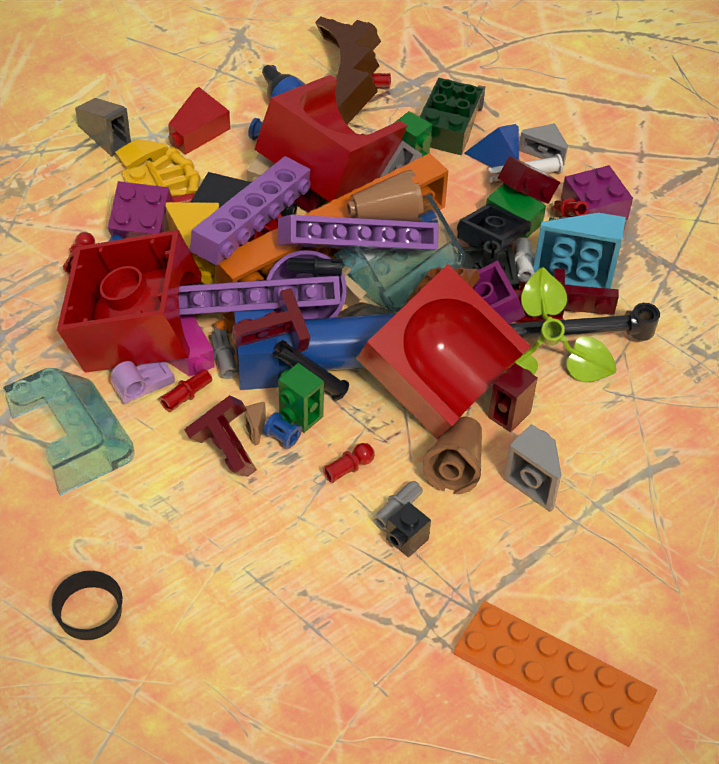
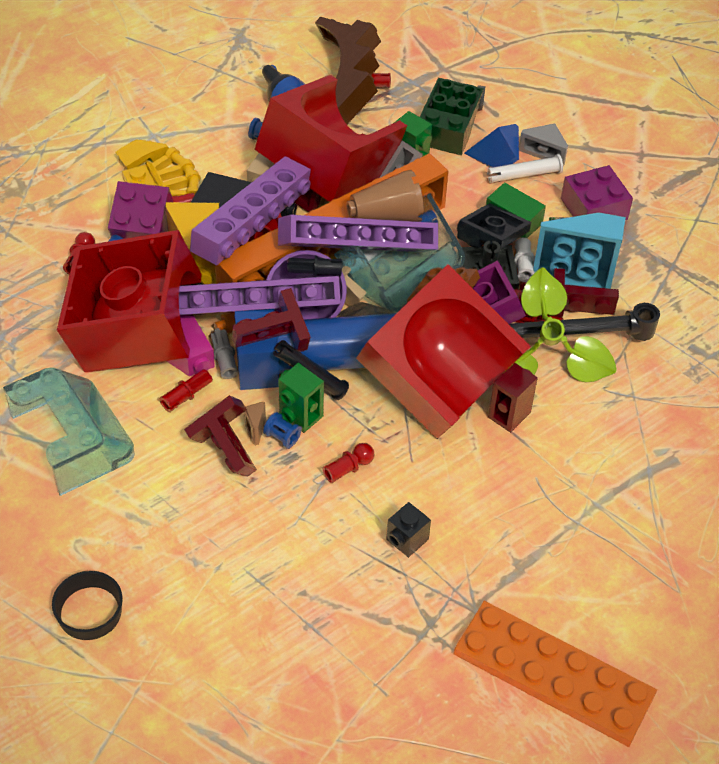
(104, 123): dark grey slope -> none
(134, 382): lavender plate -> none
(198, 122): red slope -> none
(395, 502): light grey axle -> none
(456, 457): medium nougat cone -> none
(528, 180): dark red brick -> none
(534, 466): light grey slope -> none
(570, 207): red axle -> none

